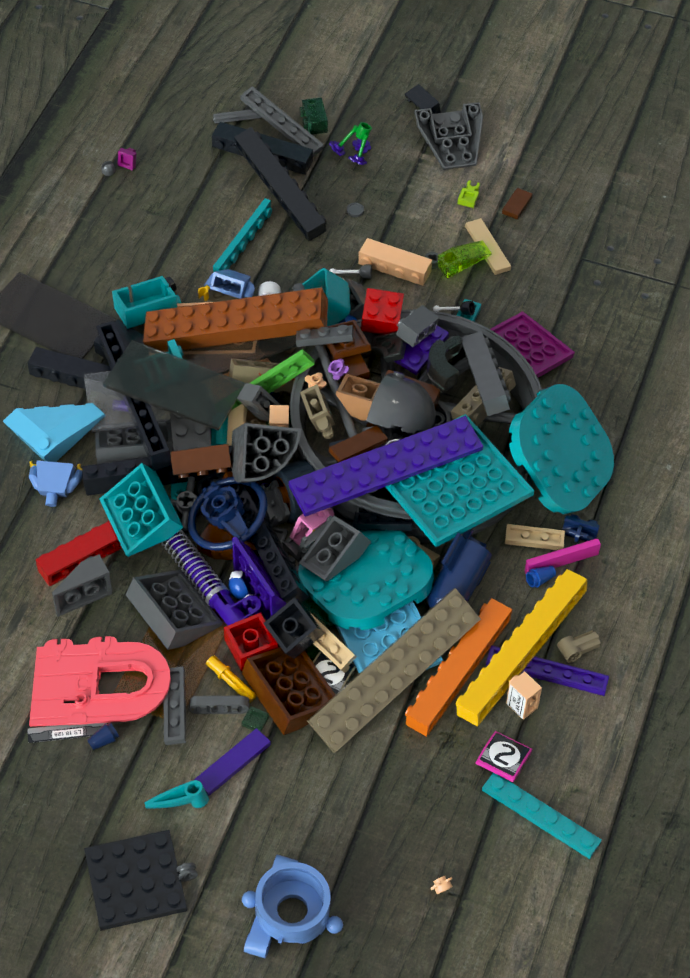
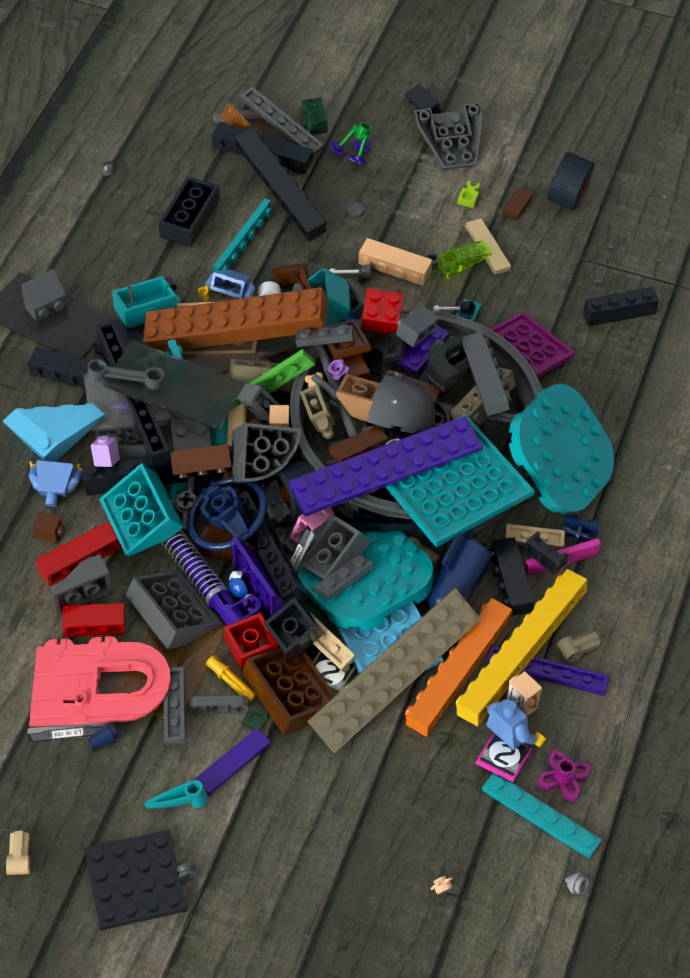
(18, 859): none -> tan piece
(43, 295): none -> dark grey slope
(48, 527): none -> reddish brown brick
(93, 619): none -> red brick
(105, 451): none -> lavender brick
(125, 374): none -> dark grey piece
(127, 158): magenta tile -> none
(189, 211): none -> black brick
(233, 117): none -> clear orange slope
(284, 881): medium blue piece -> none
(291, 275): none -> reddish brown piece
(301, 547): none -> sticker
(328, 391): none -> dark grey piece
(344, 577): none -> dark grey plate
(511, 576): none -> black brick
(511, 724): none -> medium blue torso
(539, 576): blue cone -> none
(545, 554): none -> black hinge
(564, 774): none -> magenta plant
(570, 181): none -> black wheel
(577, 883): none -> light grey plate
(620, 306): none -> black brick

